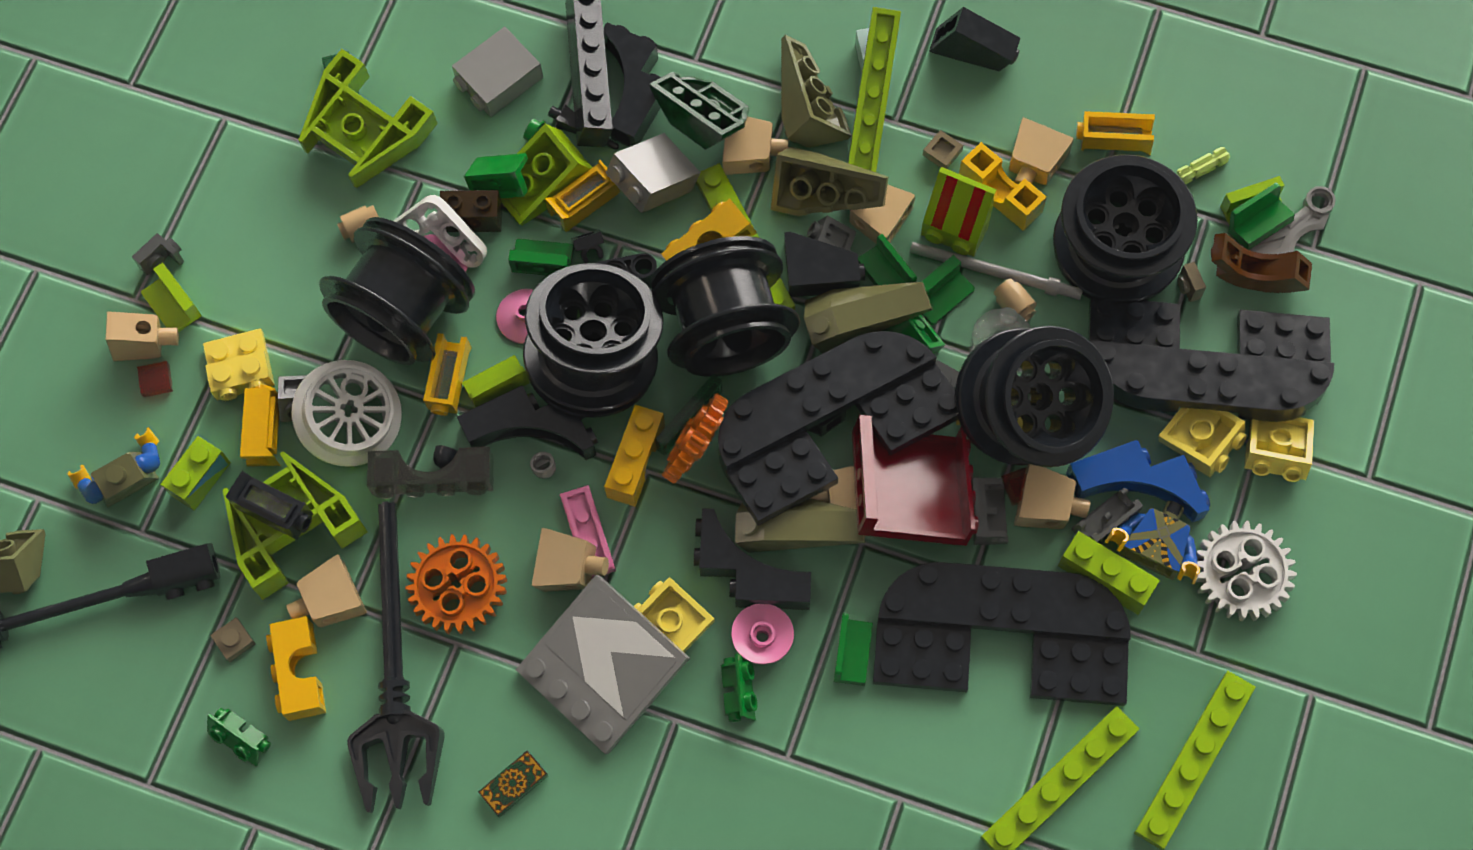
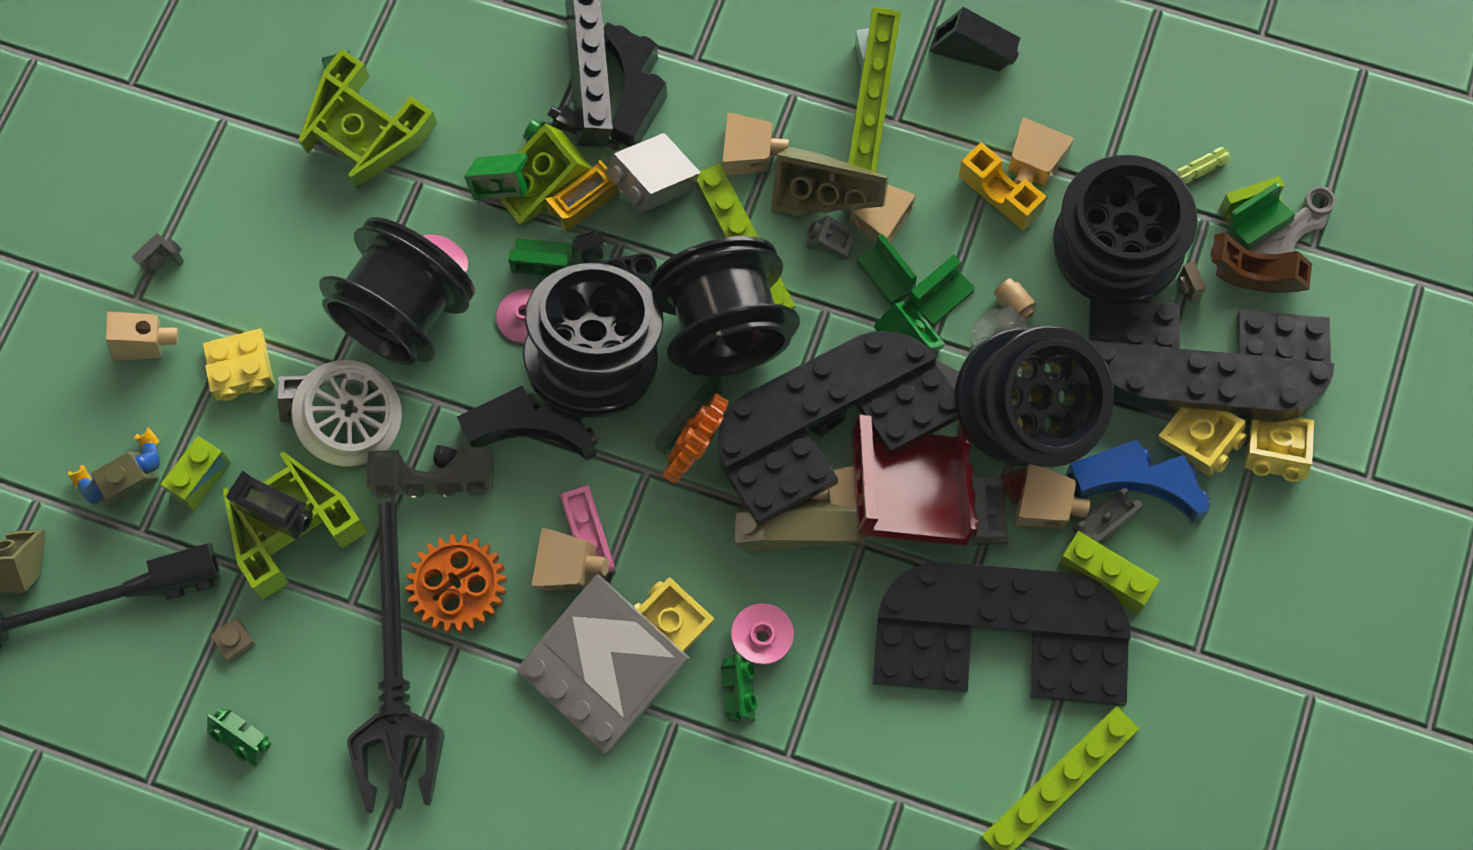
(155, 379): clear red tile -> none
(170, 300): lime panel -> none
(260, 426): yellow window -> none
(289, 643): yellow arch -> none
(327, 595): tan torso -> none
(354, 220): tan brick -> none
(437, 224): white beam -> none
(446, 375): yellow window -> none
(477, 208): dark brown brick -> none
(496, 72): light grey brick -> none
(496, 381): lime panel -> none
(513, 783): tile -> none
(543, 465): light grey hinge -> none
(630, 463): yellow arch -> none
(699, 108): dark green wedge -> none
(722, 222): yellow arch -> none
(754, 580): black arch -> none
(805, 100): olive wedge -> none
(819, 266): black slope -> none
(853, 651): green panel -> none
(854, 311): olive wedge -> none
(942, 150): dark tan plate -> none
(958, 212): lime slope -> none
(1051, 286): light grey bar -> none
(1116, 131): yellow window -> none
(1159, 542): torso -> none
(1194, 760): lime plate -> none
(1258, 595): white gear -> none

